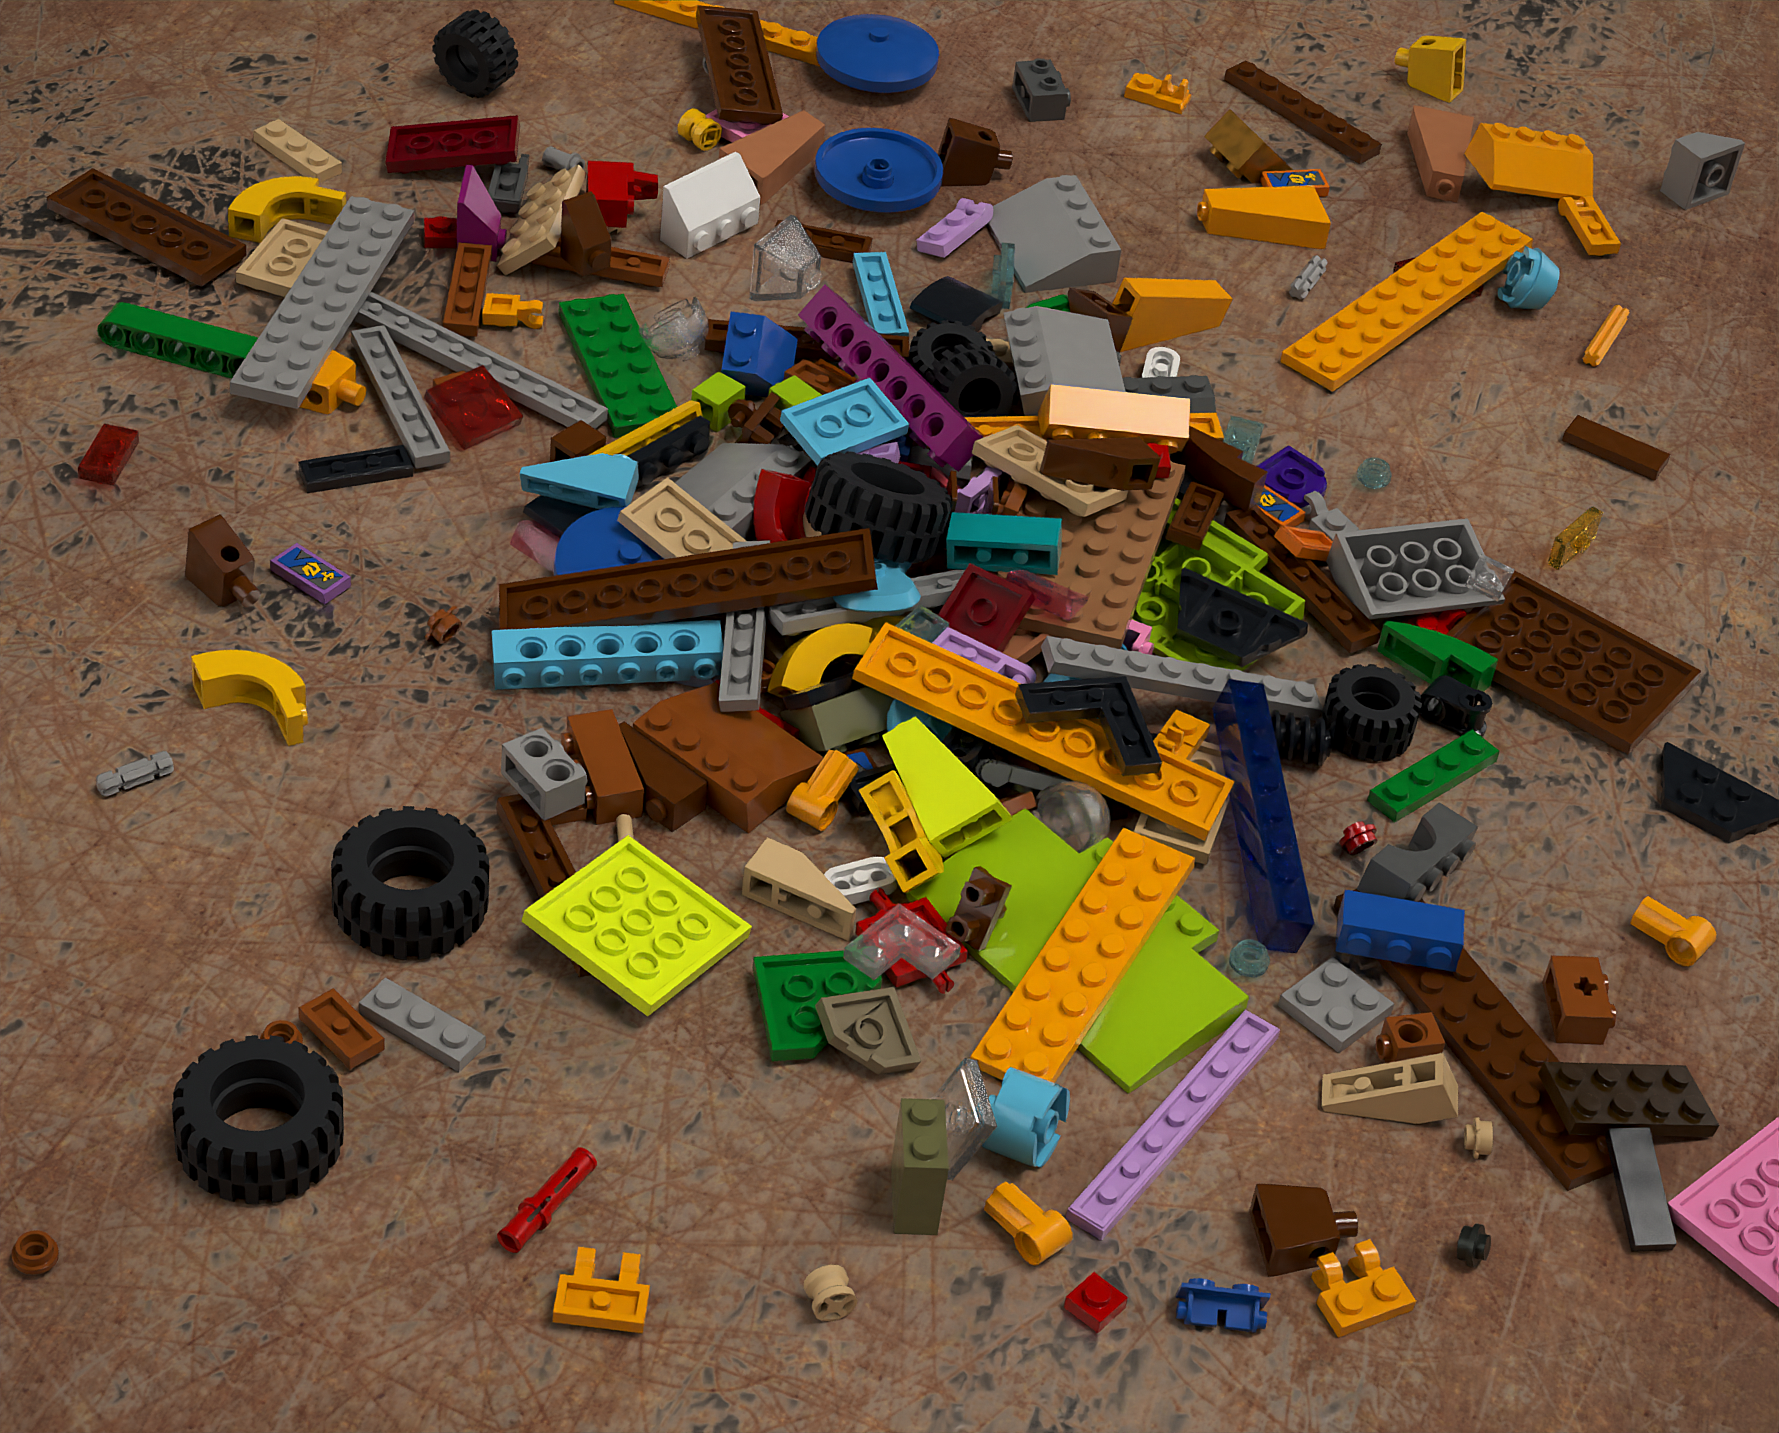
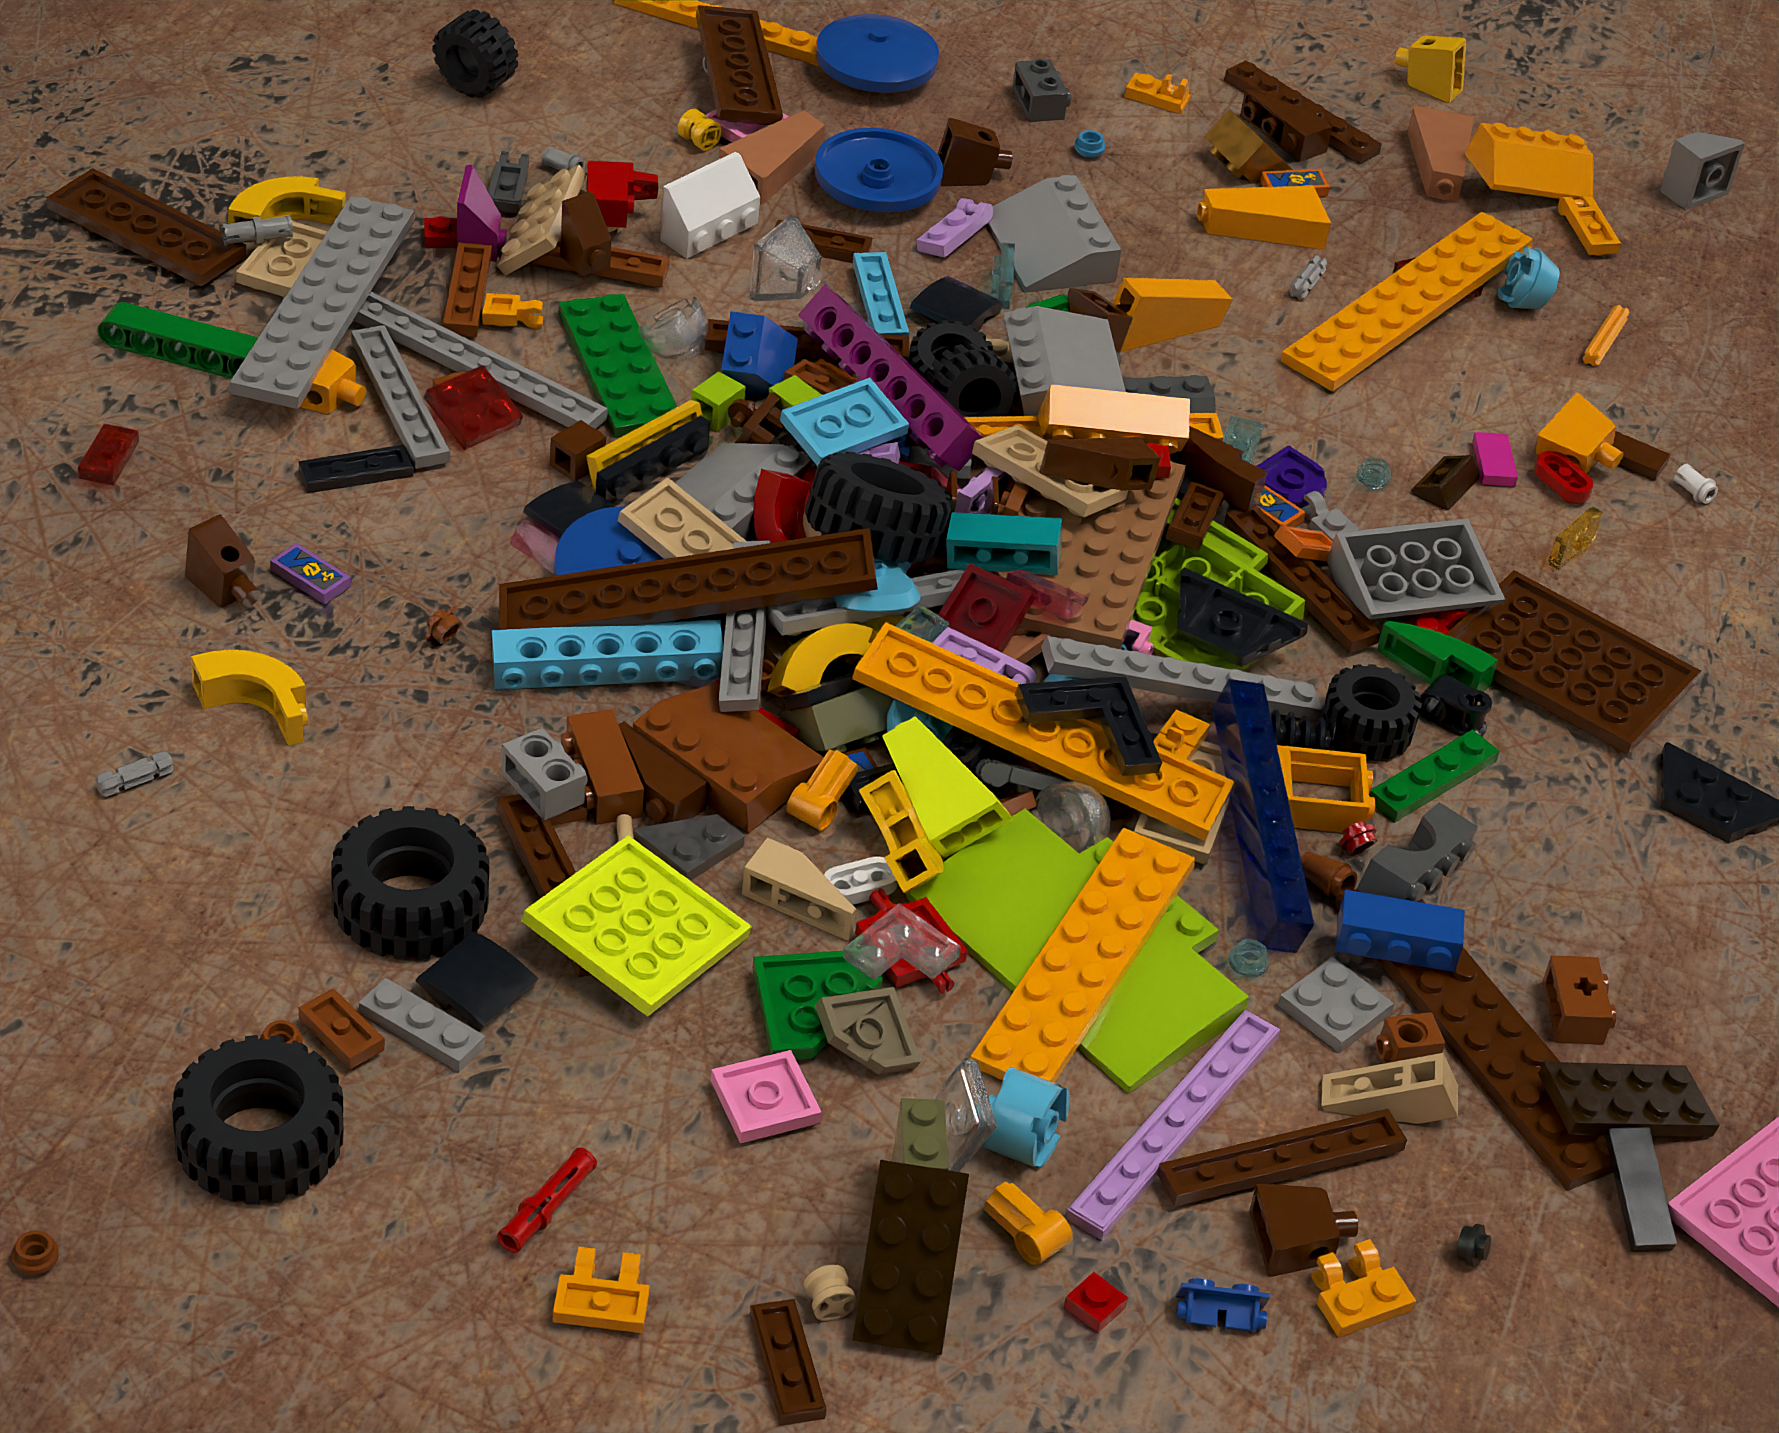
(257, 230): none -> light grey pin
(297, 151): tan plate -> none
(453, 144): dark red plate -> none
(477, 980): none -> black slope
(587, 480): medium azure slope -> none
(692, 843): none -> flat silver wing
(765, 1096): none -> bright pink plate
(787, 1362): none -> reddish brown tile
(910, 1257): none -> dark brown plate
(979, 908): reddish brown hips -> none
(1089, 144): none -> dark azure plate
(1161, 362): white plate -> none
(1281, 1157): none -> reddish brown plate
(1287, 125): none -> reddish brown slope
(1328, 874): none -> dark orange cone
(1330, 769): none -> light orange window
(1447, 481): none -> dark brown slope
(1478, 1137): tan plate -> none
(1489, 577): clear plate -> none
(1494, 459): none -> dark pink tile
(1563, 477): none -> red plate
(1581, 435): none -> light orange torso
(1683, 938): light orange piece -> none
(1703, 489): none -> white pin

